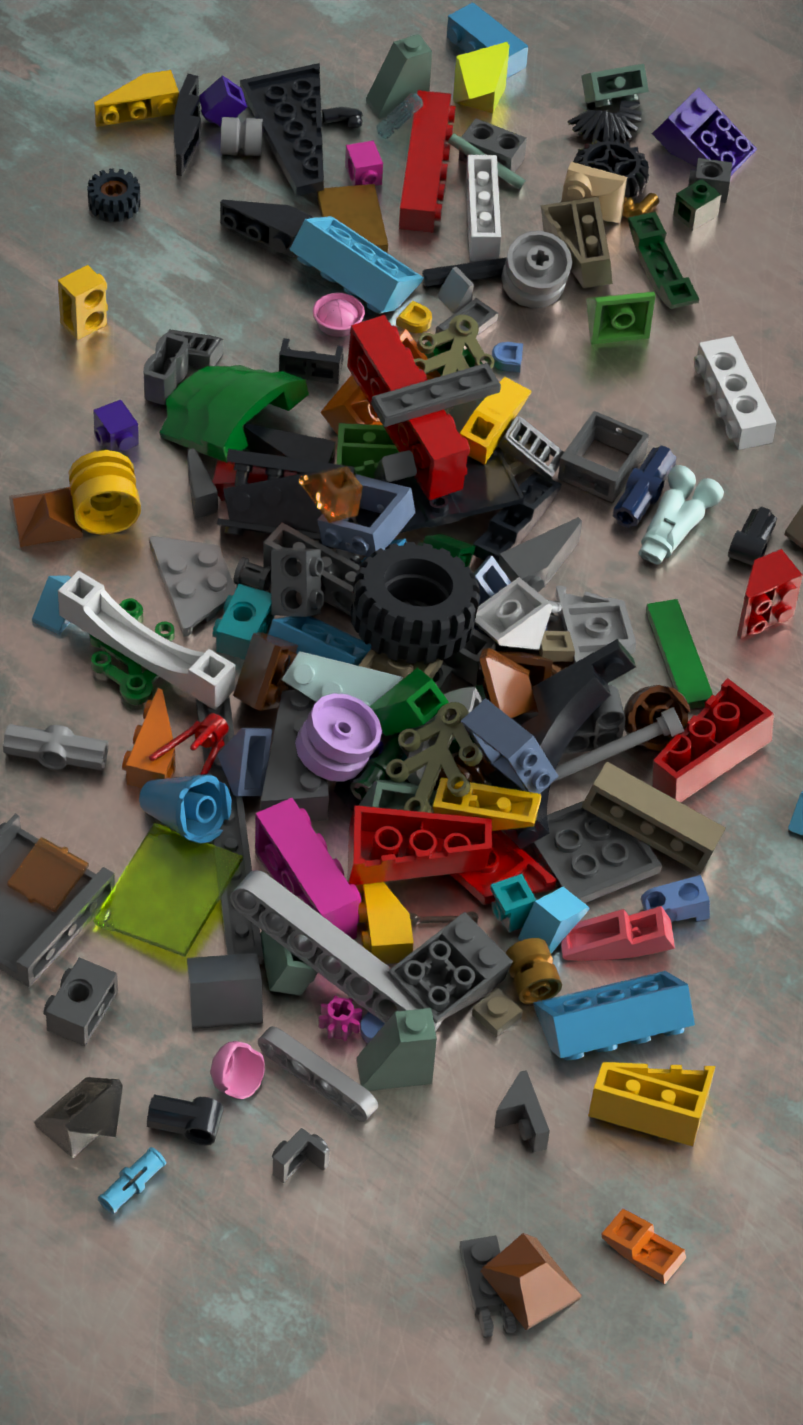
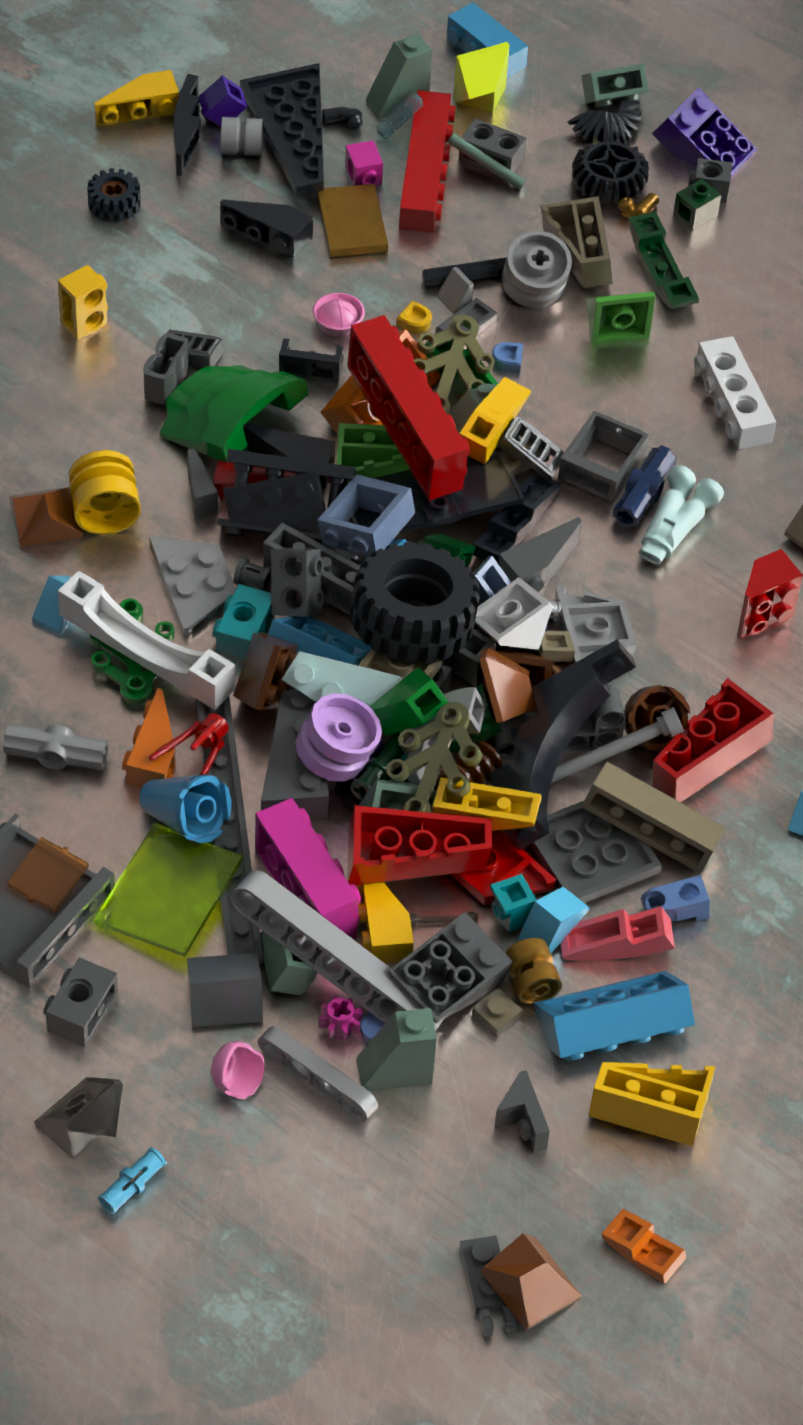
(115, 427): dark purple brick -> none
(195, 1119): black piece -> none
(246, 760): sand blue slope -> none
(292, 1154): dark grey bracket -> none
(334, 492): clear orange slope -> none
(354, 263): medium azure slope -> none
(396, 467): dark grey slope -> none
(435, 394): dark grey tile -> none
(483, 207): white brick -> none
(509, 748): sand blue window -> none
(590, 182): tan slope -> none
(679, 652): green tile -> none
(753, 538): black piece -> none

